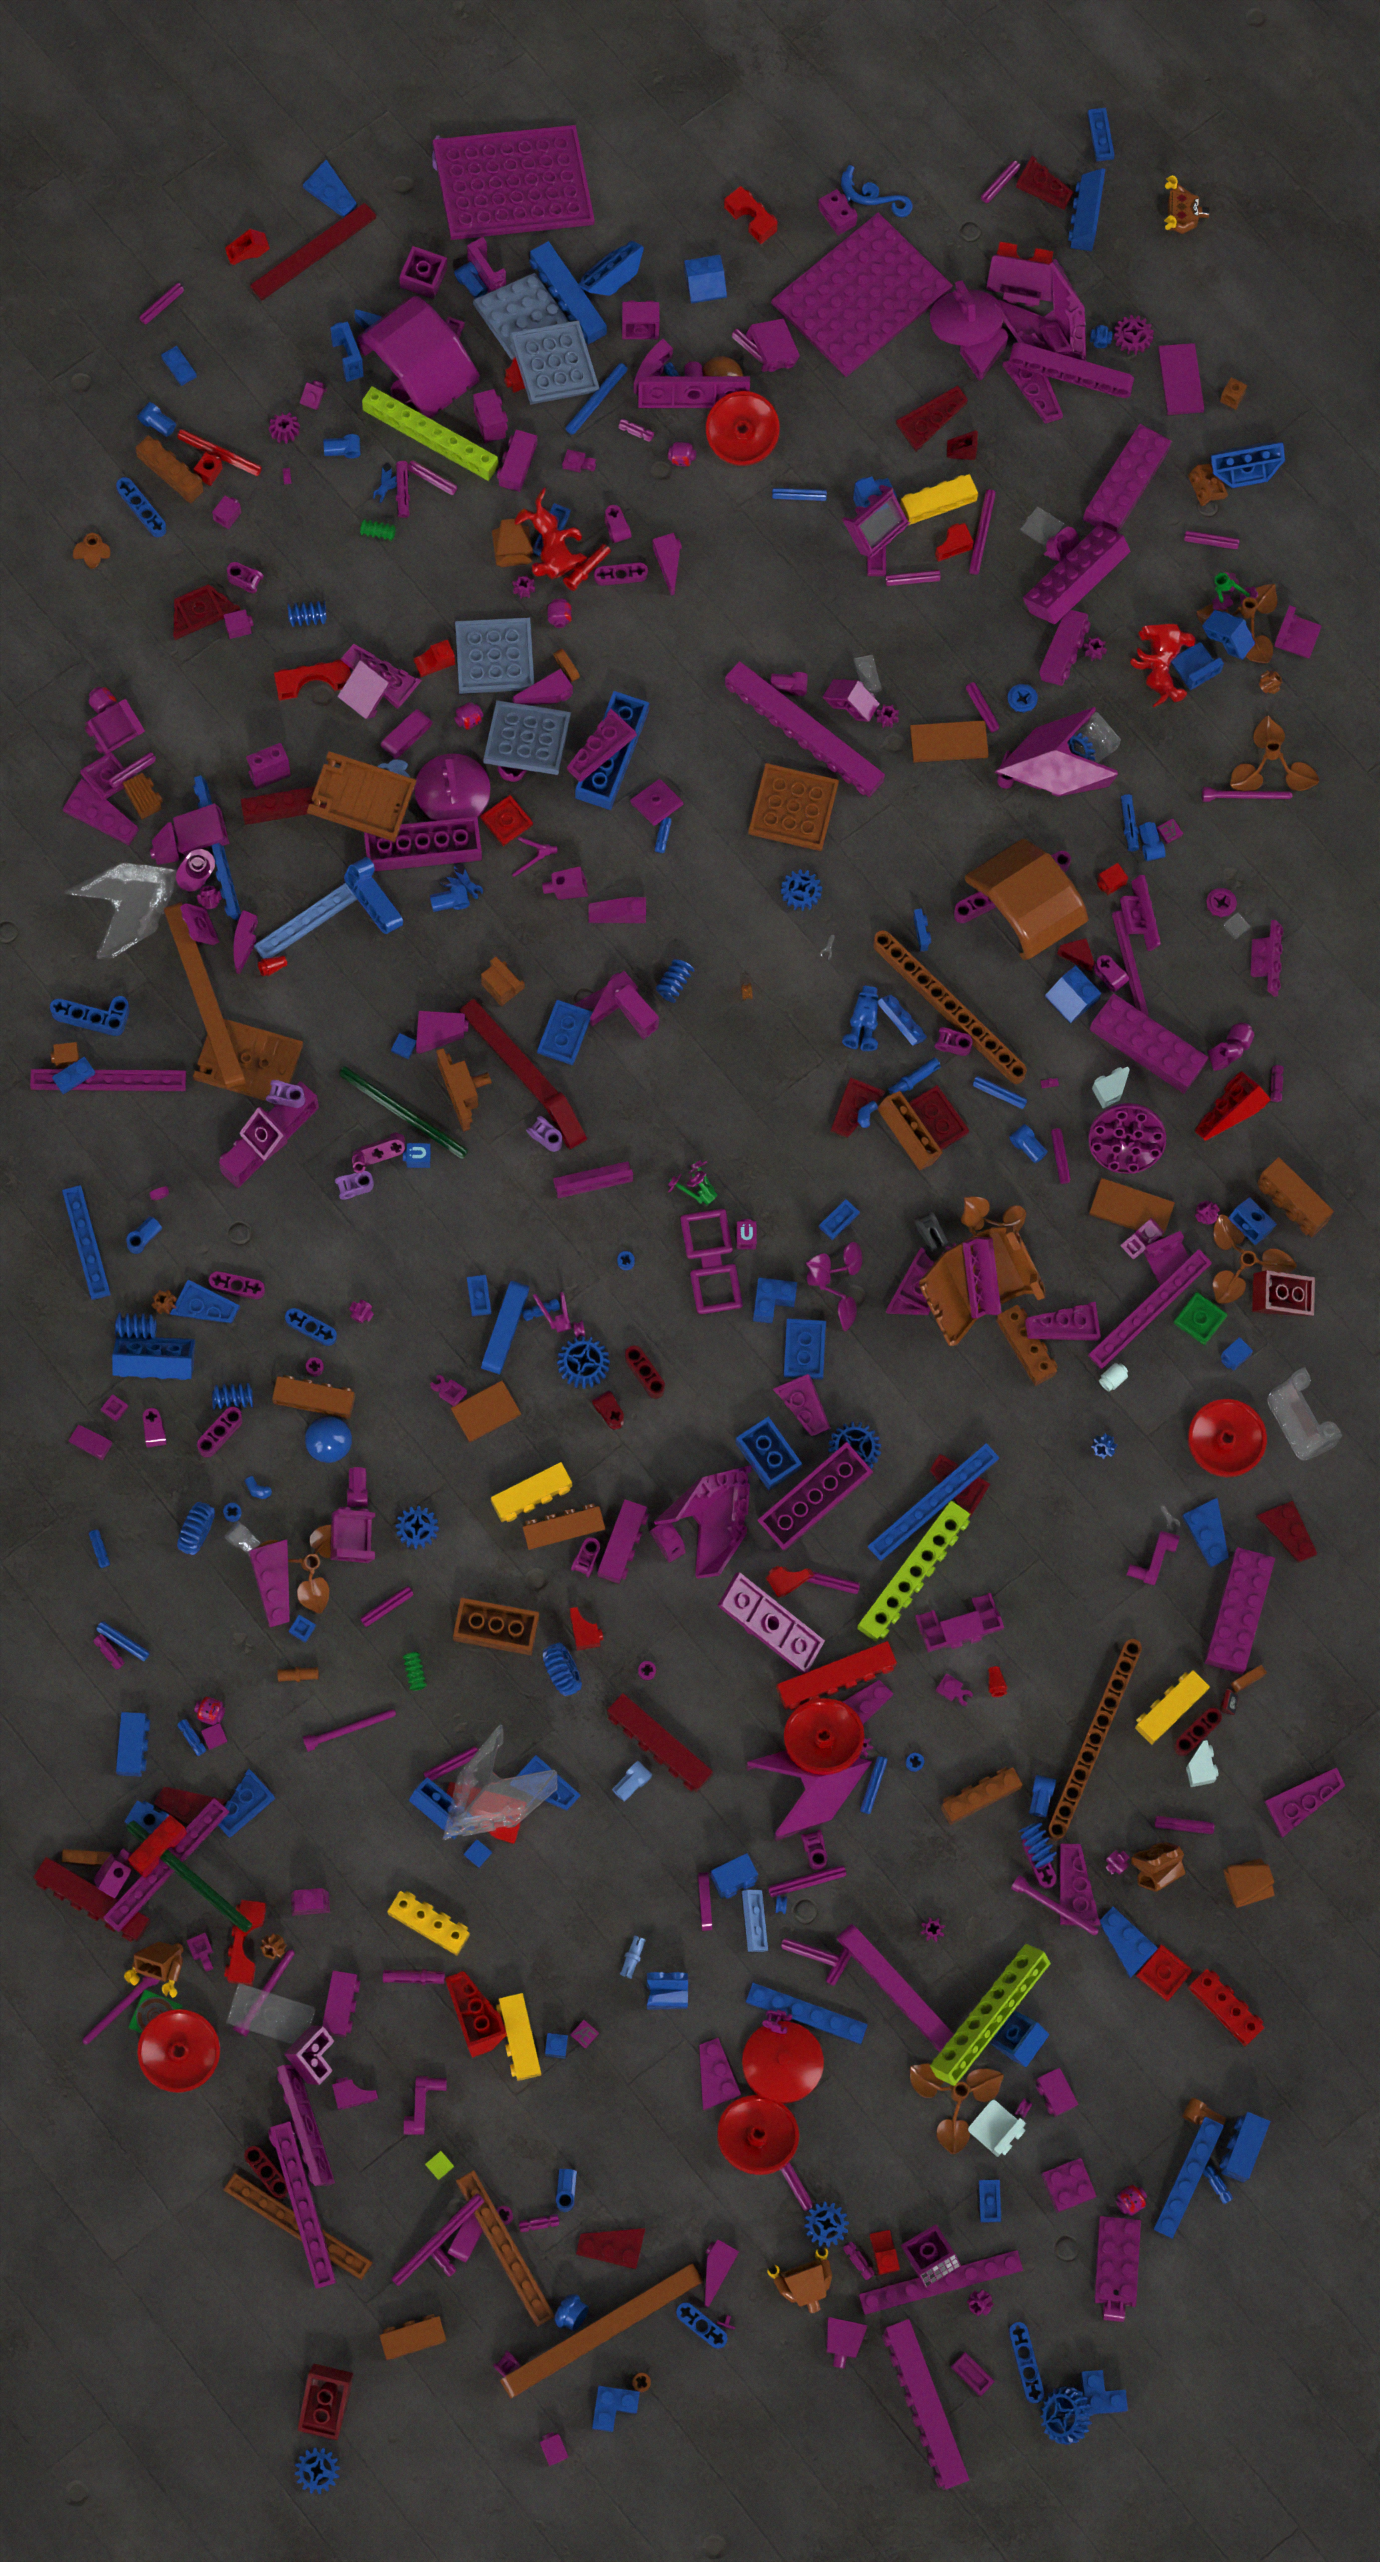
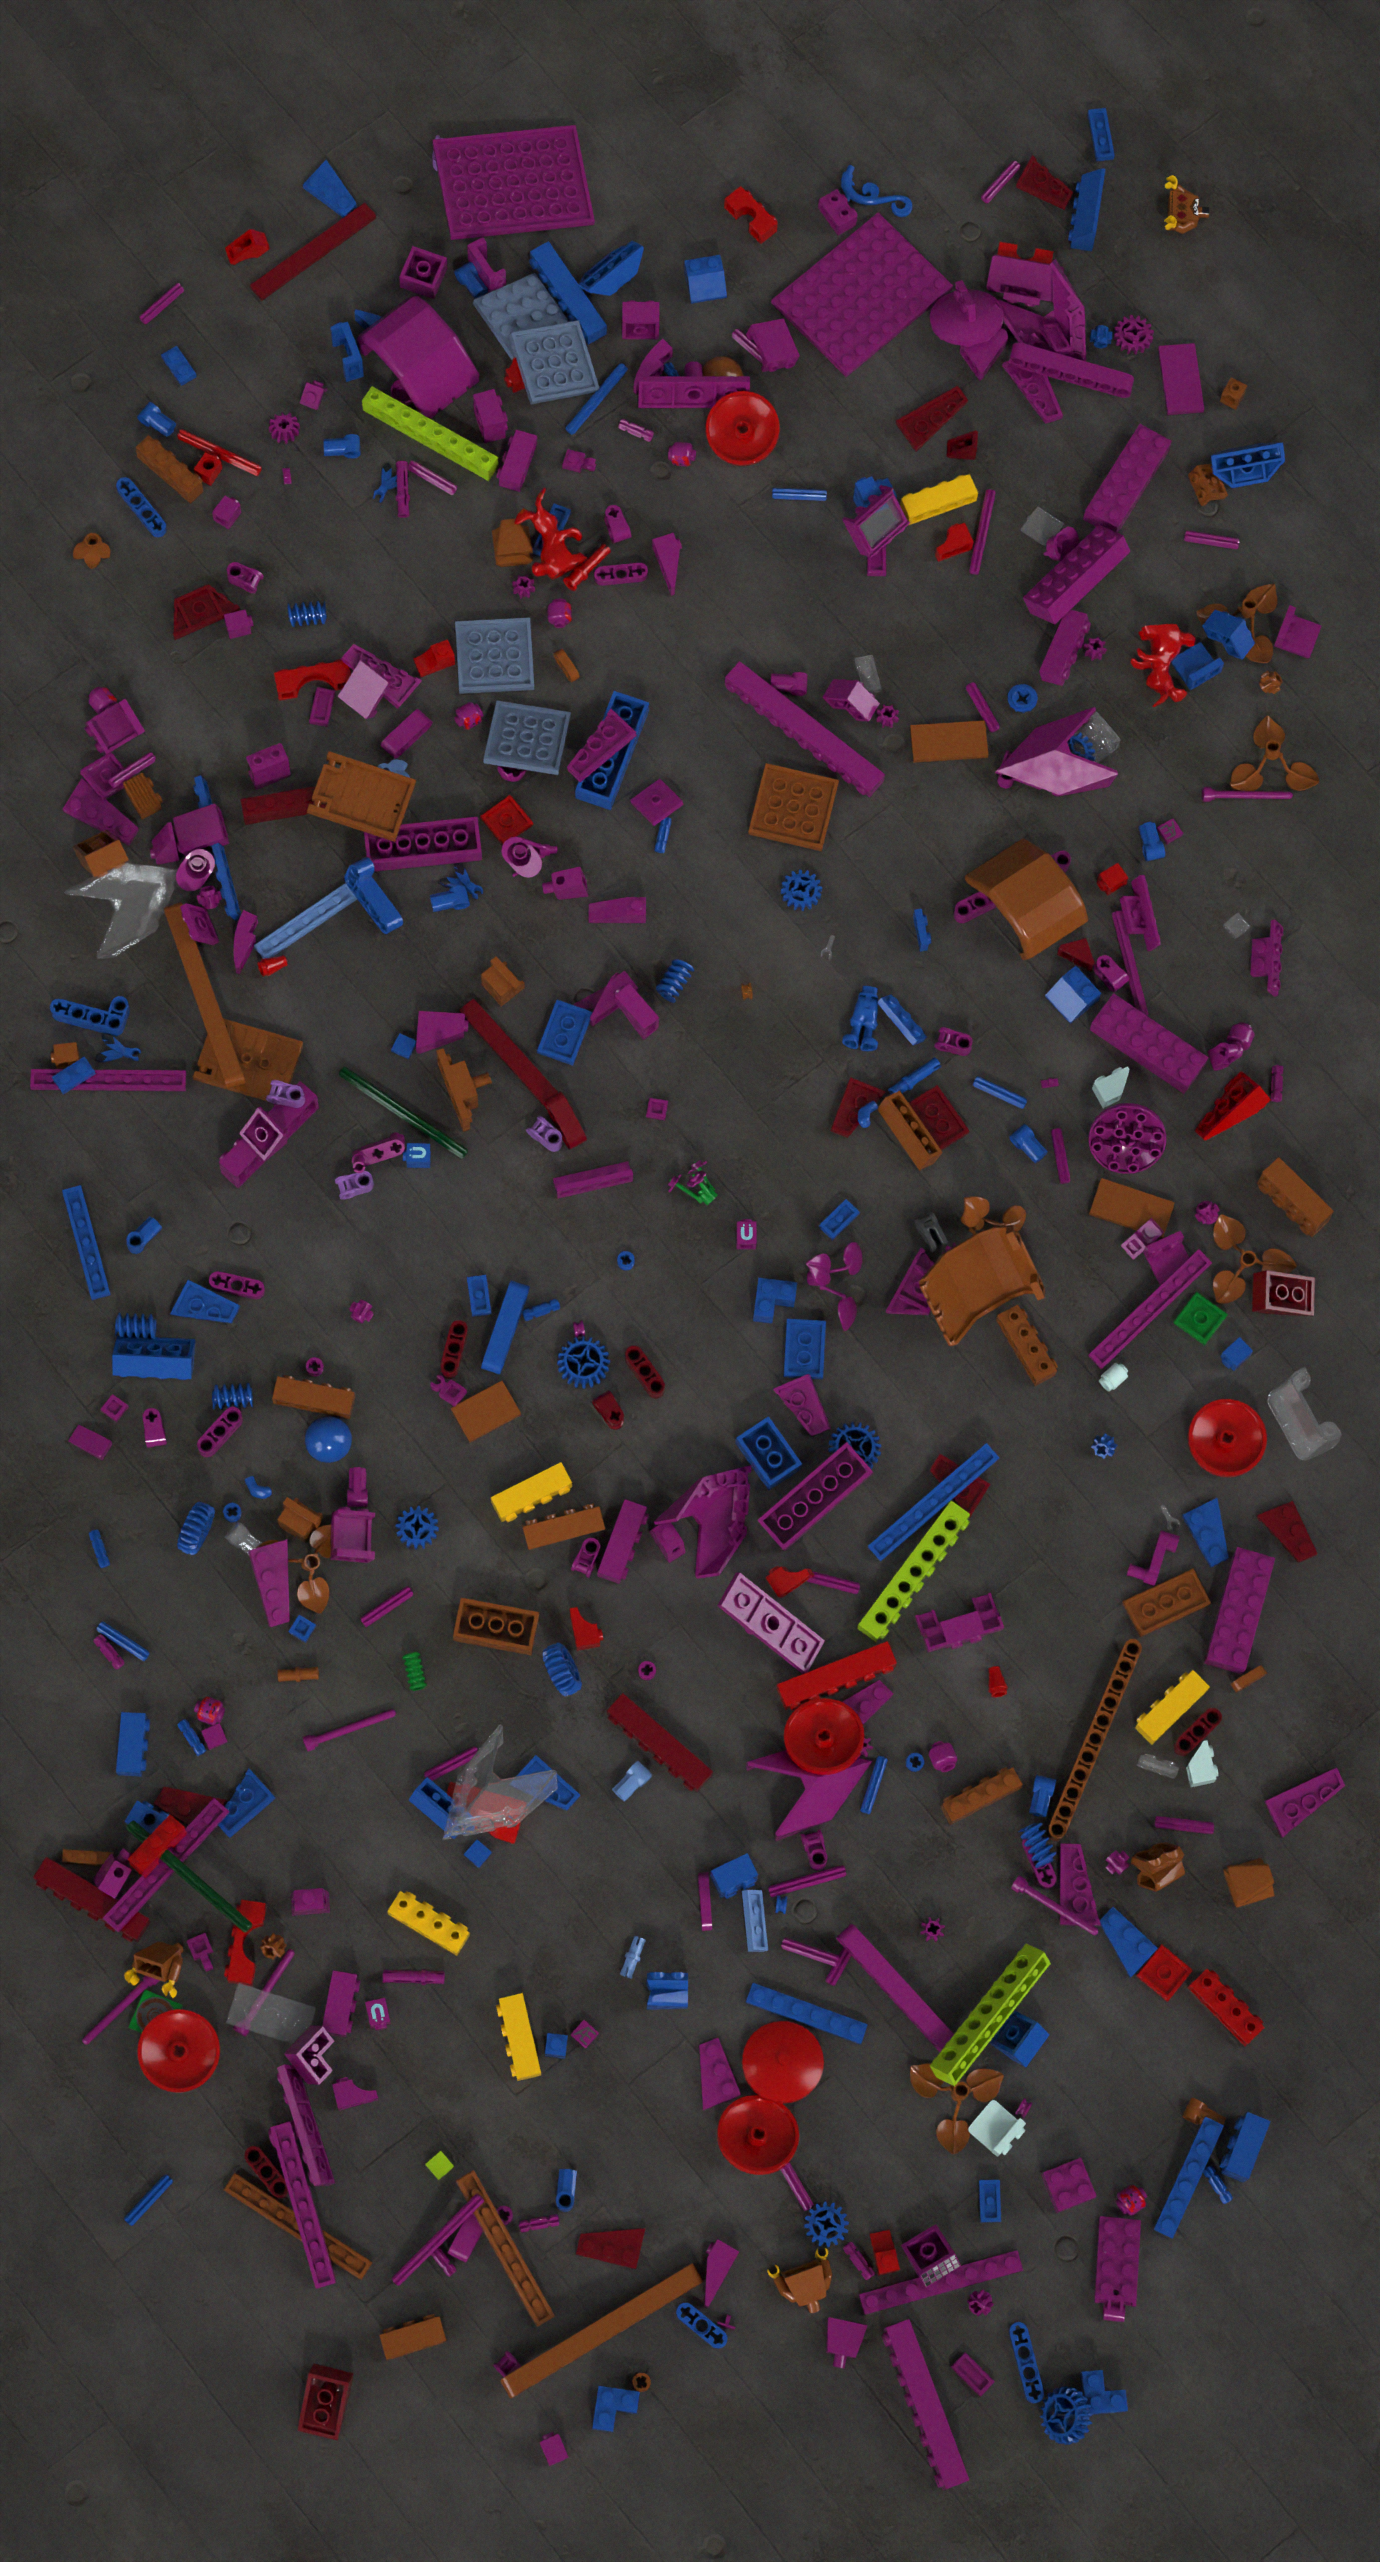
(101, 853): none -> dark orange brick
(117, 1051): none -> blue piece
(146, 2202): none -> blue axle
(159, 1193): magenta tile -> none
(164, 1302): dark orange gear -> none
(299, 1519): none -> dark orange plate
(308, 2468): blue gear -> none
(322, 707): none -> magenta tile
(325, 1328): blue beam -> none
(376, 529): green piece -> none
(378, 2014): none -> magenta brick
(416, 2124): magenta beam -> none
(452, 788): magenta bracket -> none
(454, 1340): none -> dark red beam
(456, 325): magenta tile -> none
(478, 2019): red wedge -> none
(521, 857): none -> magenta piece
(546, 691): magenta slope -> none
(561, 1322): magenta plant -> none
(571, 2312): blue piece -> none
(657, 1109): none -> magenta tile
(711, 1261): magenta bar -> none
(778, 2016): magenta piece -> none
(913, 577): magenta axle -> none
(943, 1756): none -> magenta head
(945, 998): dark orange beam -> none
(951, 1688): magenta plate -> none
(984, 1275): magenta fence -> none
(1056, 2092): magenta brick -> none
(1068, 1324): magenta wing -> none
(1132, 841): blue pin -> none
(1165, 1768): none -> clear plate
(1166, 1602): none -> dark orange tile
(1219, 894): magenta gear -> none
(1227, 582): plant -> none
(1229, 1702): slope -> none
(1252, 1221): blue brick -> none

